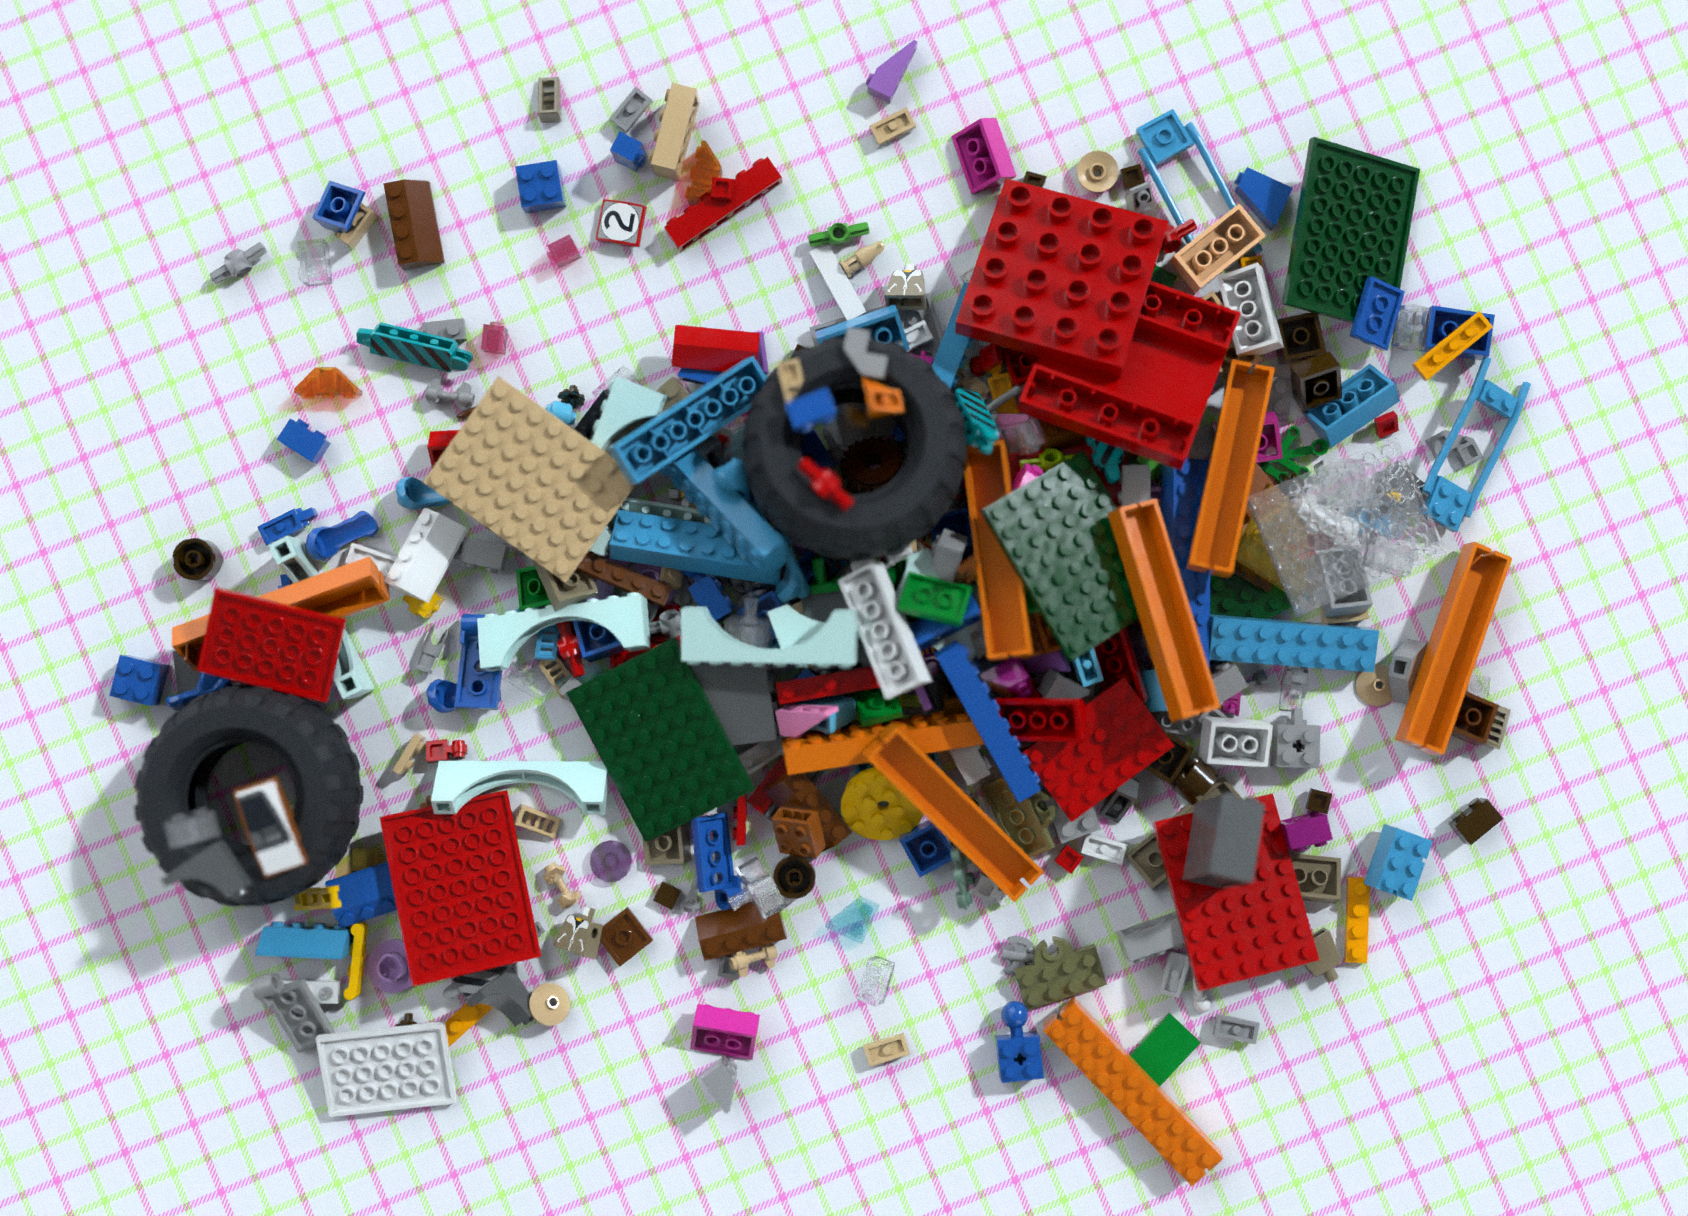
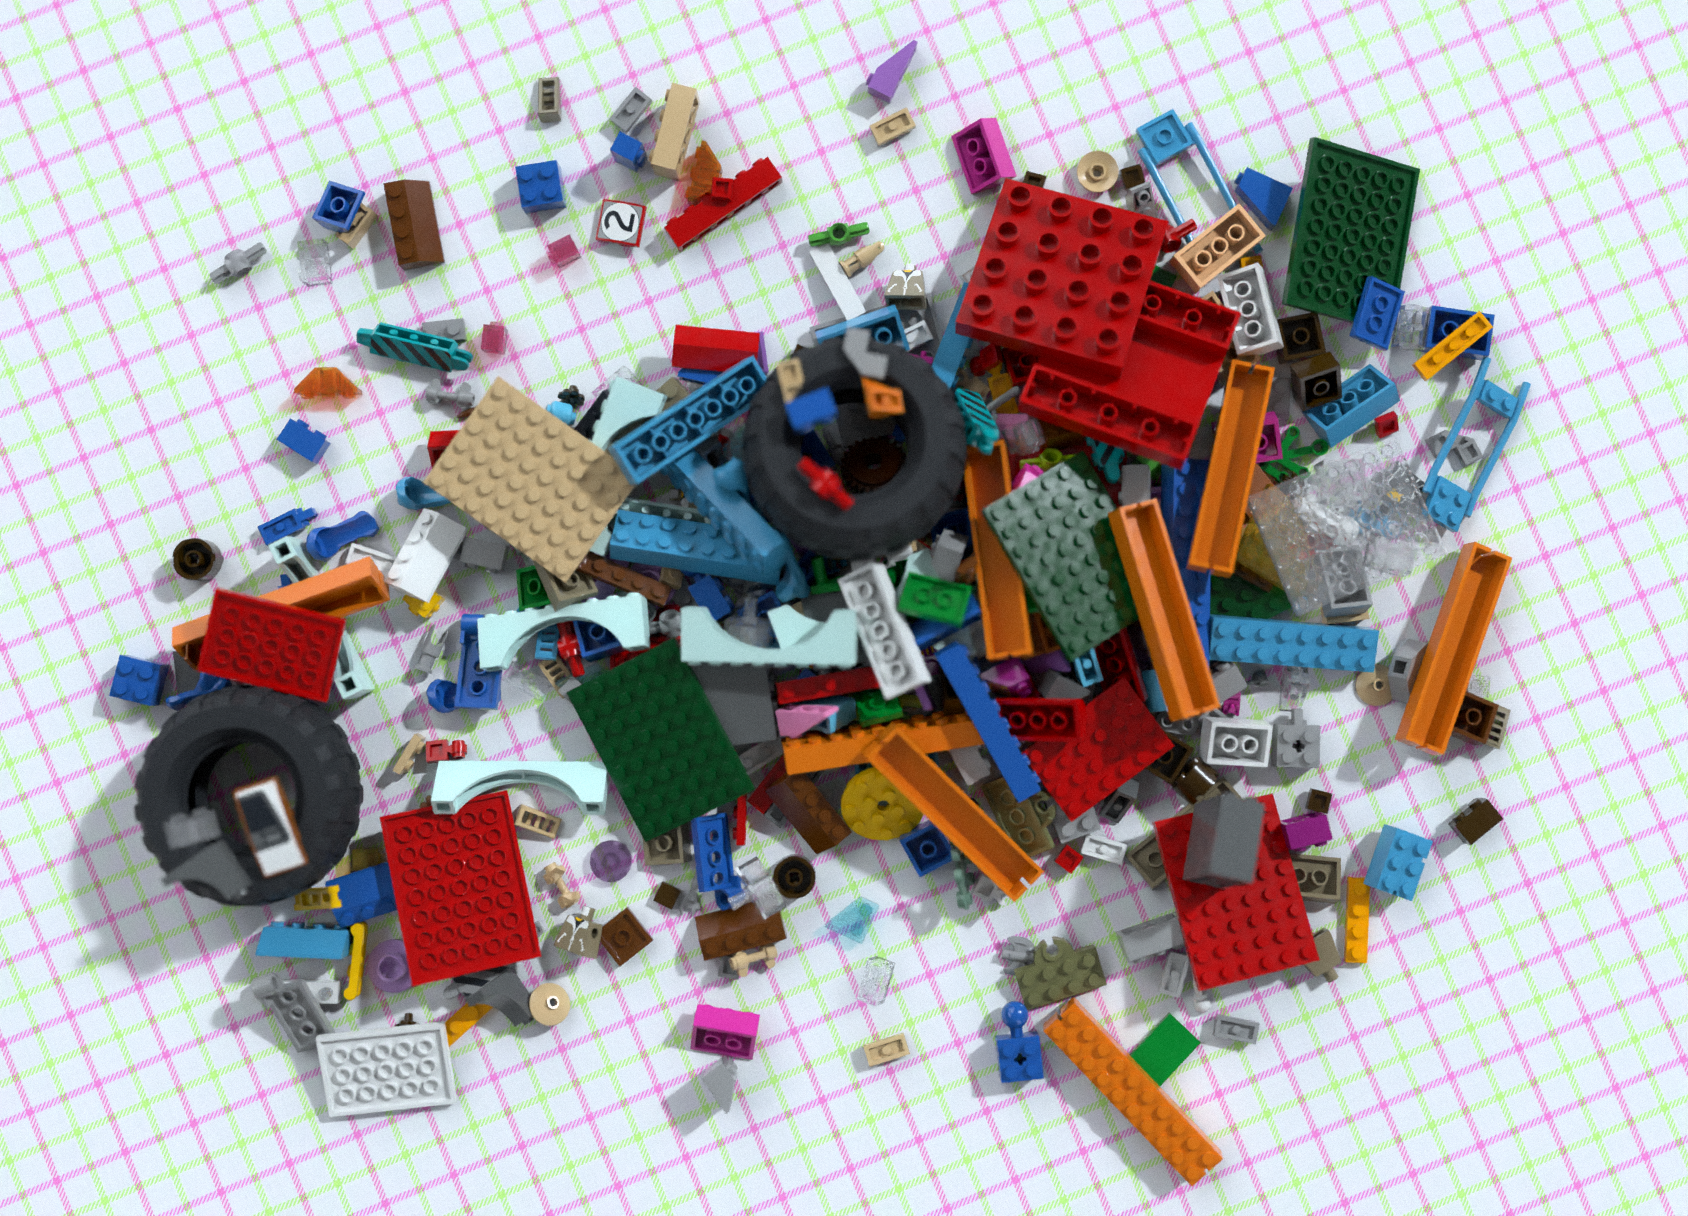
(798, 832): dark orange brick -> none
(854, 418): dark brown plant -> none

